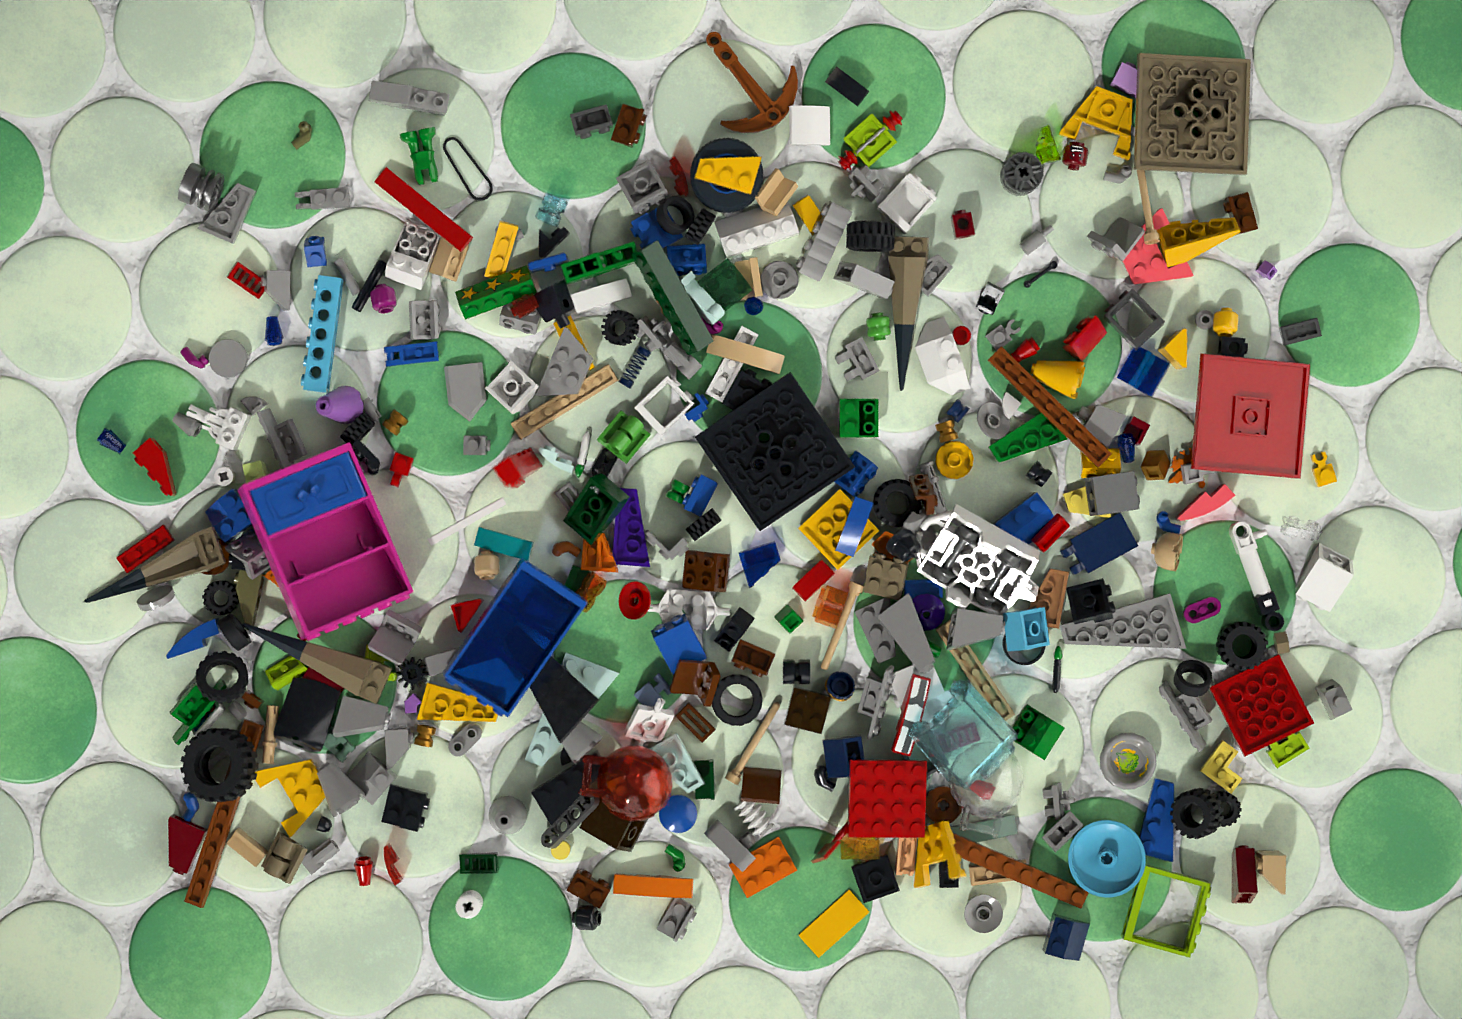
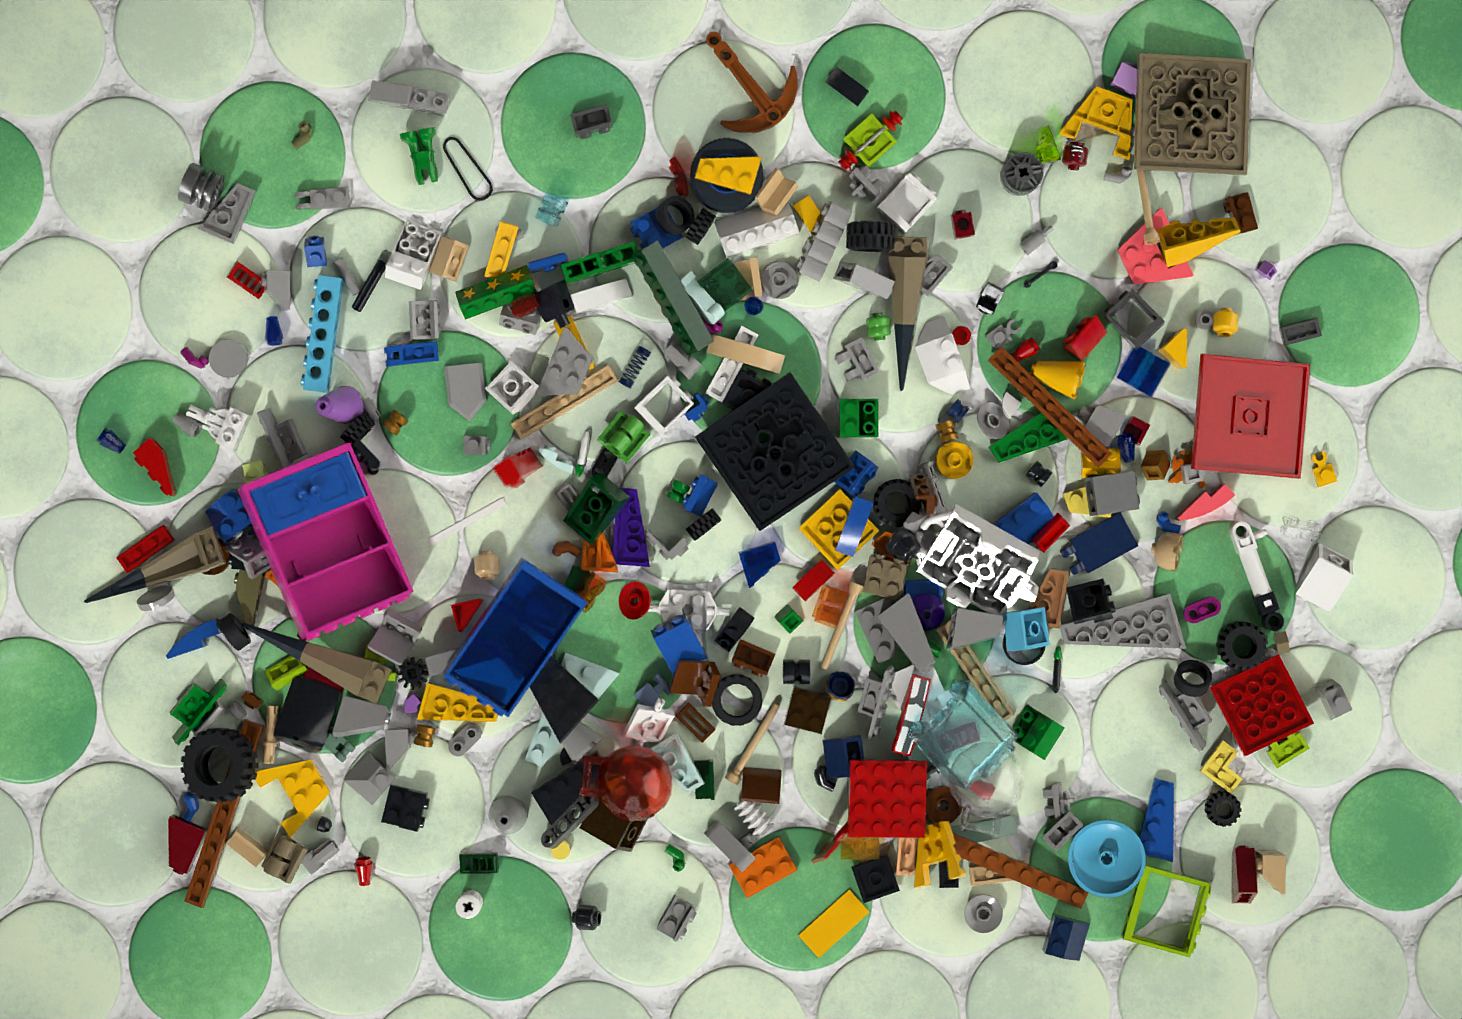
(209, 594): black tyre -> none
(221, 659): black tyre -> none
(228, 478): white wheel -> none
(253, 404): light grey tile -> none
(338, 789): light grey cone -> none
(383, 298): magenta head -> none
(390, 858): clear red slope -> none
(401, 466): red plate -> none
(423, 209): red tile -> none
(503, 543): teal slope -> none
(547, 245): black slope -> none
(588, 888): reddish brown bracket -> none
(610, 323): black tyre -> none
(628, 125): reddish brown bracket -> none
(642, 187): light grey plate -> none
(653, 886): orange slope -> none
(654, 331): light grey hips -> none
(678, 814): blue dish -> none
(688, 258): blue bracket -> none
(705, 571): reddish brown bracket -> none
(809, 125): white slope -> none
(1118, 240): light grey bracket -> none
(1128, 761): light grey piece -> none
(1184, 820): black tyre -> none
(1223, 346): black brick -> none

